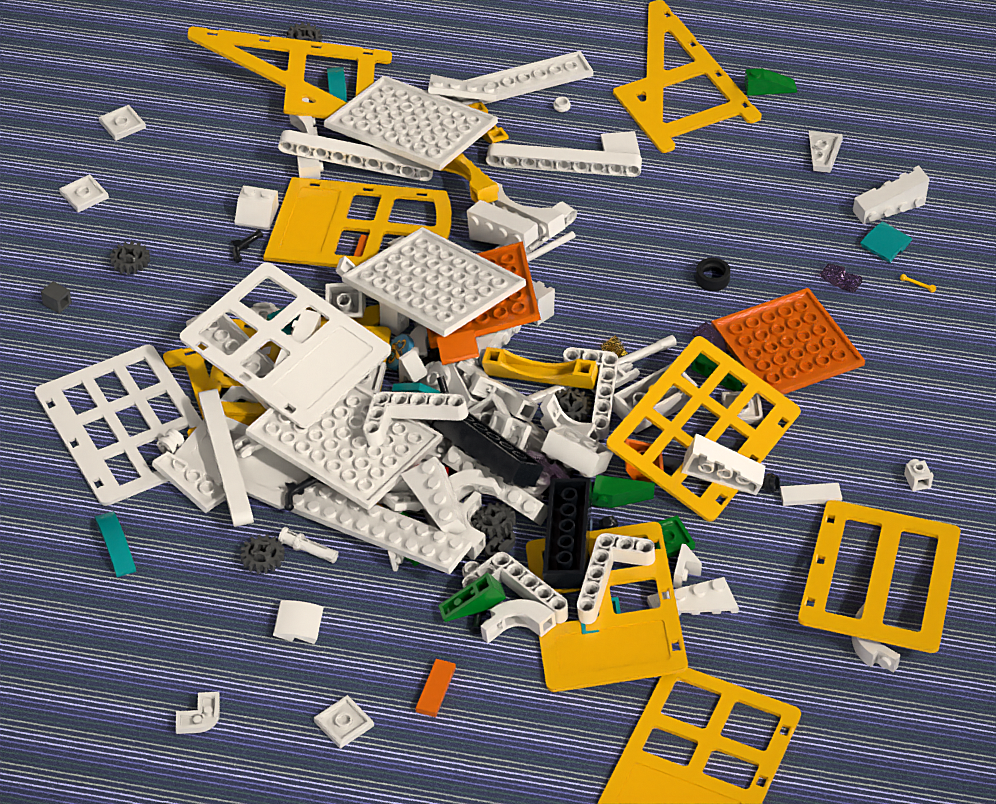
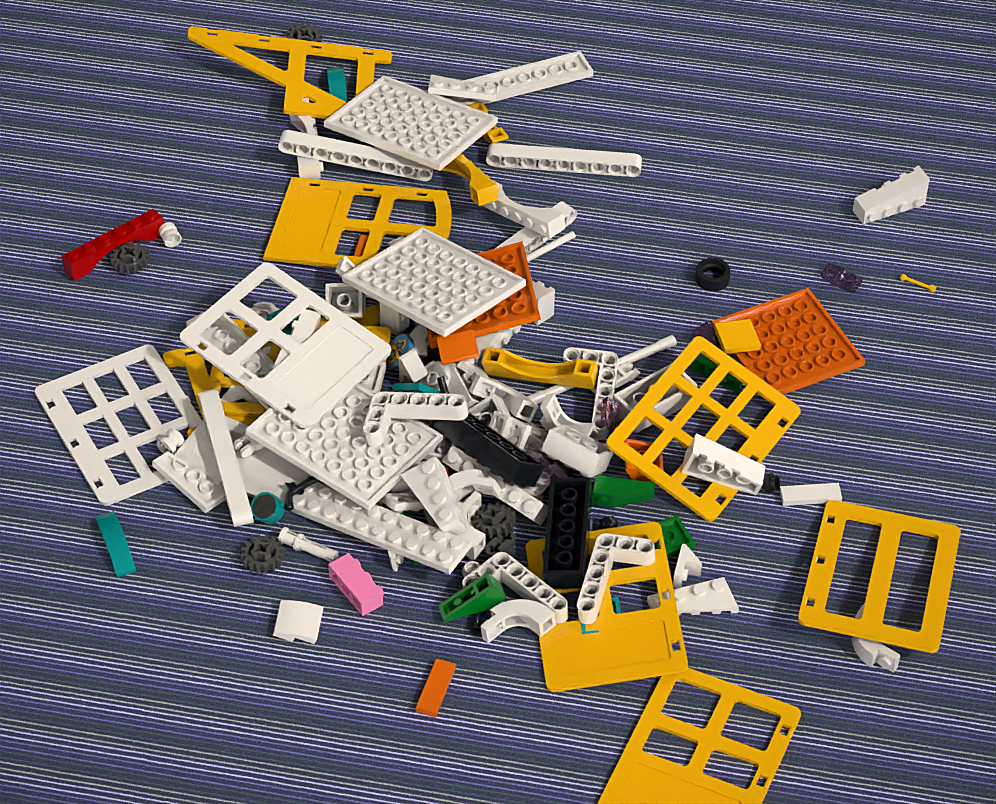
(56, 297): dark grey brick -> none
(83, 259): none -> red arch
(84, 193): white tile -> none
(122, 122): white tile -> none
(170, 235): none -> white wheel
(201, 719): white plate -> none
(239, 245): black piece -> none
(256, 207): white slope -> none
(267, 508): none -> piece
(344, 721): white tile -> none
(356, 584): none -> bright pink brick
(499, 226): white wedge -> none
(562, 104): white plate -> none
(574, 404): dark grey gear -> none
(612, 415): none -> plate
(614, 345): clear yellow slope -> none
(620, 142): white tile -> none
(649, 113): yellow piece -> none
(672, 463): sand blue arm -> none
(737, 336): none -> yellow tile
(751, 413): white tile -> none
(766, 82): green slope -> none
(824, 149): white wing -> none
(885, 241): teal slope -> none
(916, 471): white brick -> none

